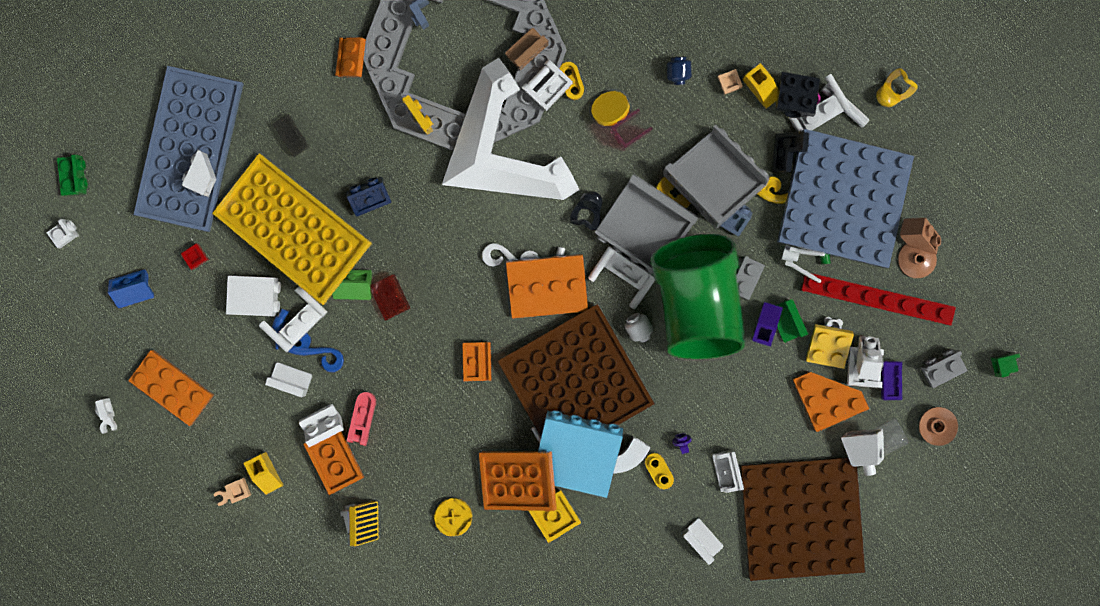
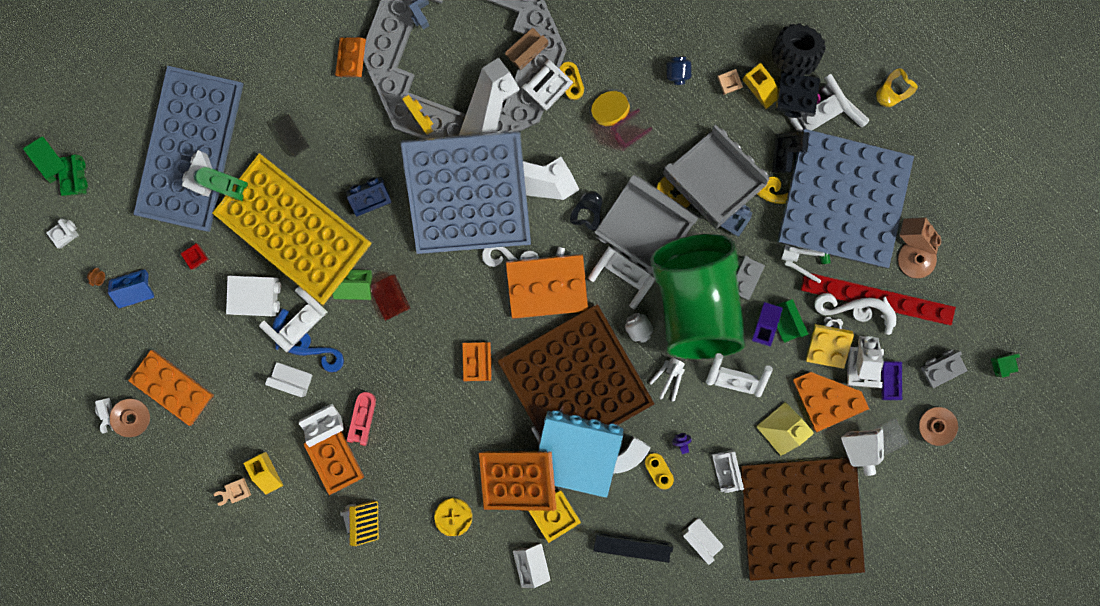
(45, 158): none -> green panel
(96, 277): none -> dark orange plate
(119, 416): none -> nougat dish
(220, 182): none -> green plate
(467, 192): none -> sand blue plate
(531, 566): none -> white panel
(632, 547): none -> black fence
(674, 367): none -> white plant
(737, 380): none -> white plate
(784, 429): none -> light yellow slope
(798, 49): none -> black tyre
(857, 305): none -> white plant

